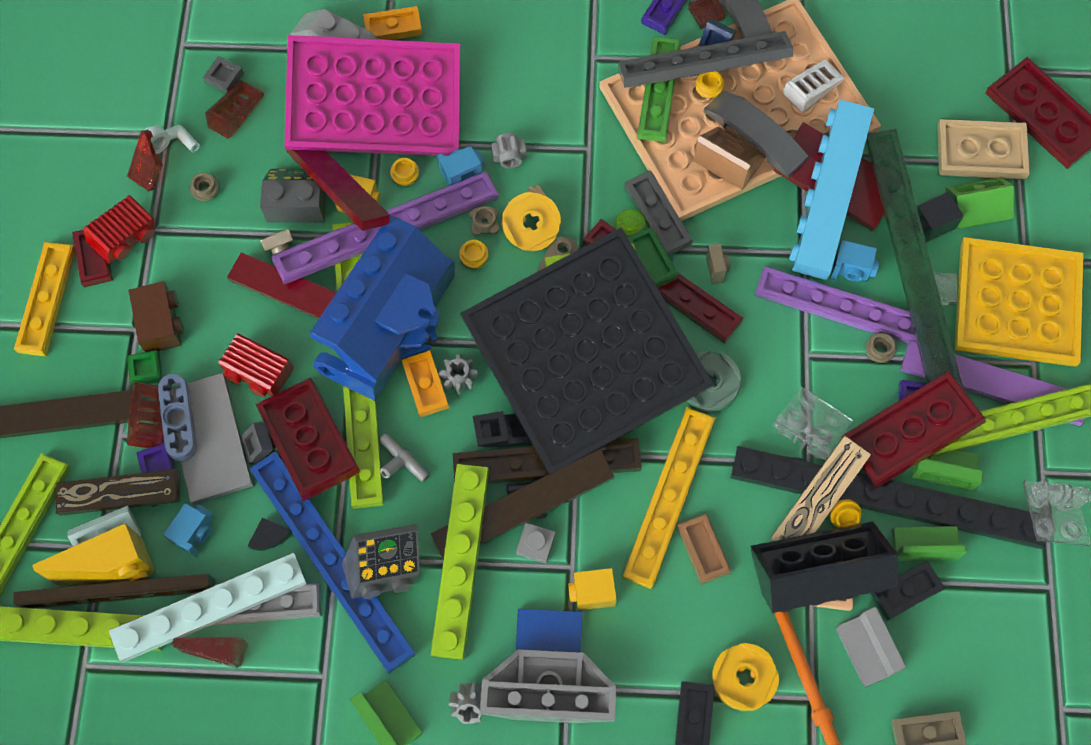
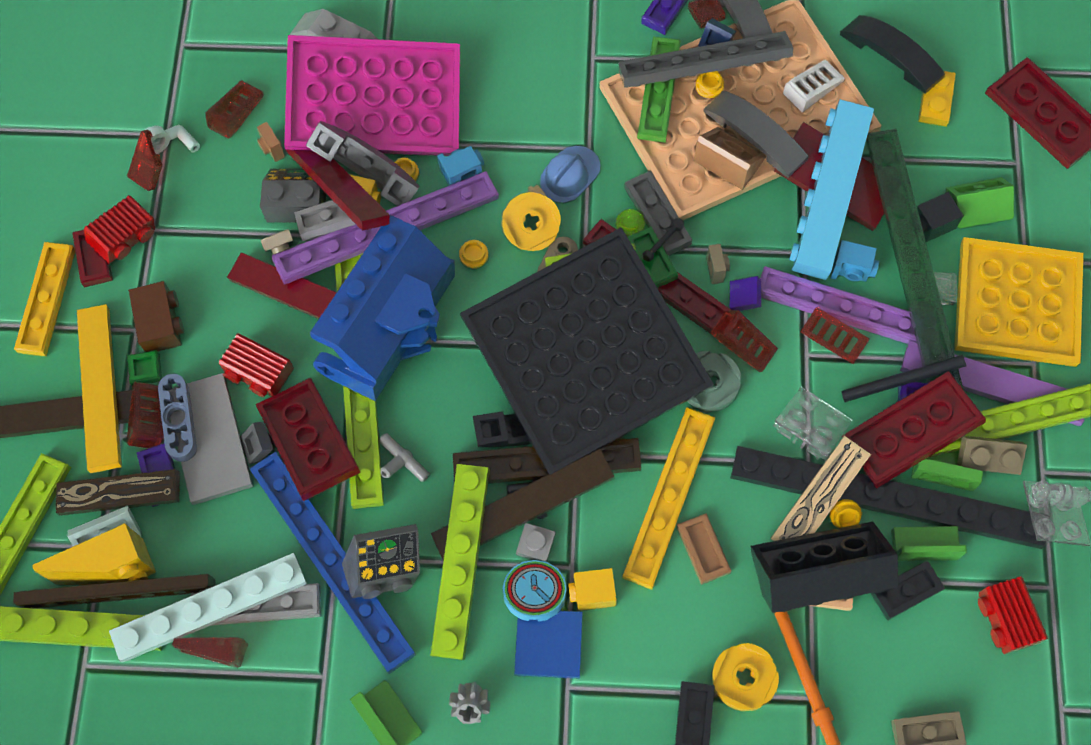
(98, 389): none -> yellow tile
(190, 528): dark azure brick -> none
(200, 181): dark tan plate -> none
(223, 75): dark grey plate -> none
(268, 535): black tile -> none
(269, 142): none -> medium nougat plate
(321, 220): none -> light grey plate
(364, 160): none -> dark grey slope
(394, 23): light orange plate -> none
(425, 384): light orange plate -> none
(458, 366): light grey gear -> none
(480, 214): dark tan plate -> none
(509, 150): light grey gear -> none
(534, 590): none -> tile
(548, 689): light grey wedge -> none
(569, 173): none -> medium blue piece
(677, 225): none -> black hinge
(728, 330): none -> clear red slope
(745, 293): none -> dark purple tile
(811, 323): none -> clear red slope
(870, 647): light grey panel -> none
(886, 342): dark tan plate -> none
(897, 48): none -> black slope
(904, 378): none -> black bar
(937, 102): none -> yellow plate
(983, 149): tan plate -> none
(992, 454): none -> dark tan plate
(1011, 615): none -> red brick

